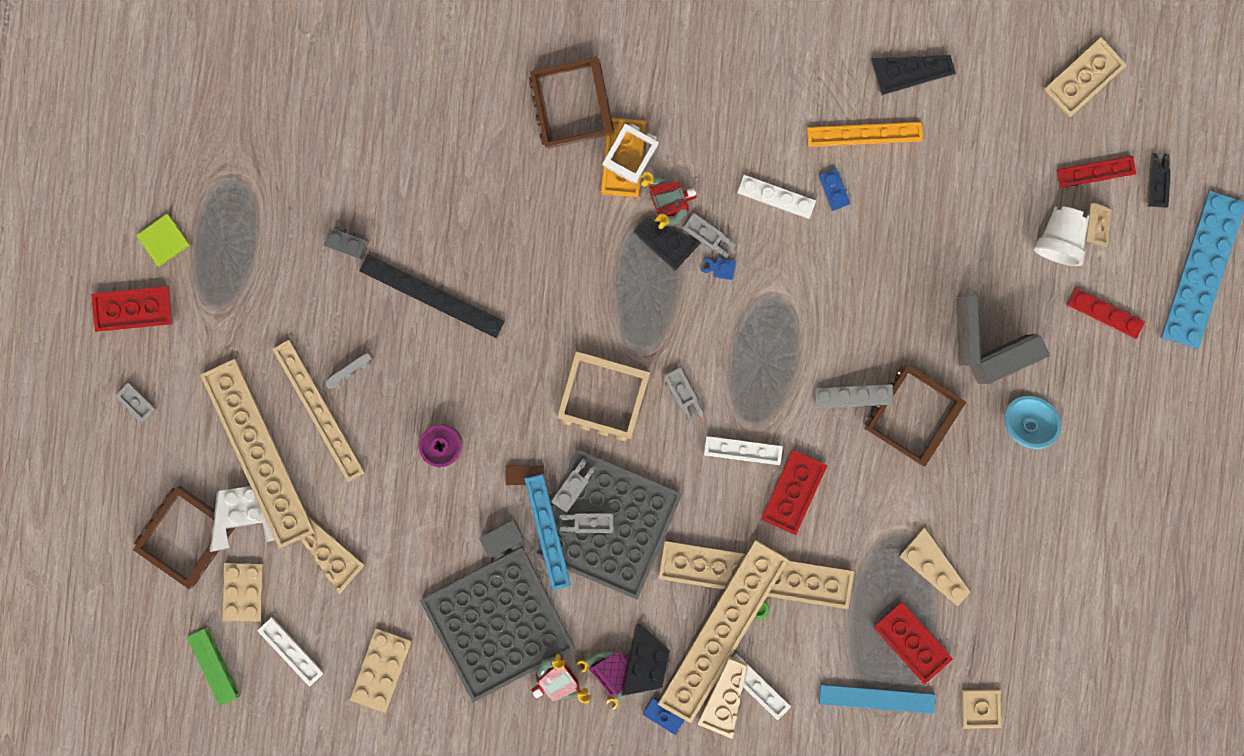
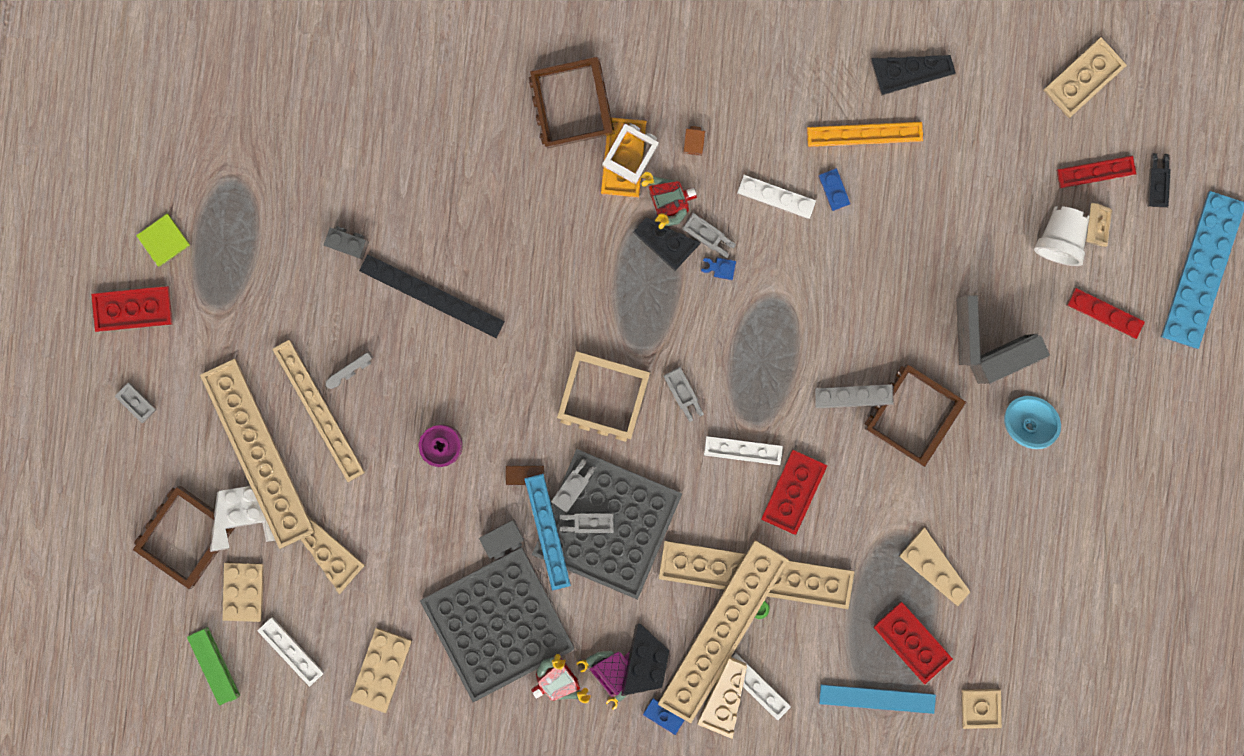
(694, 141): none -> dark orange brick

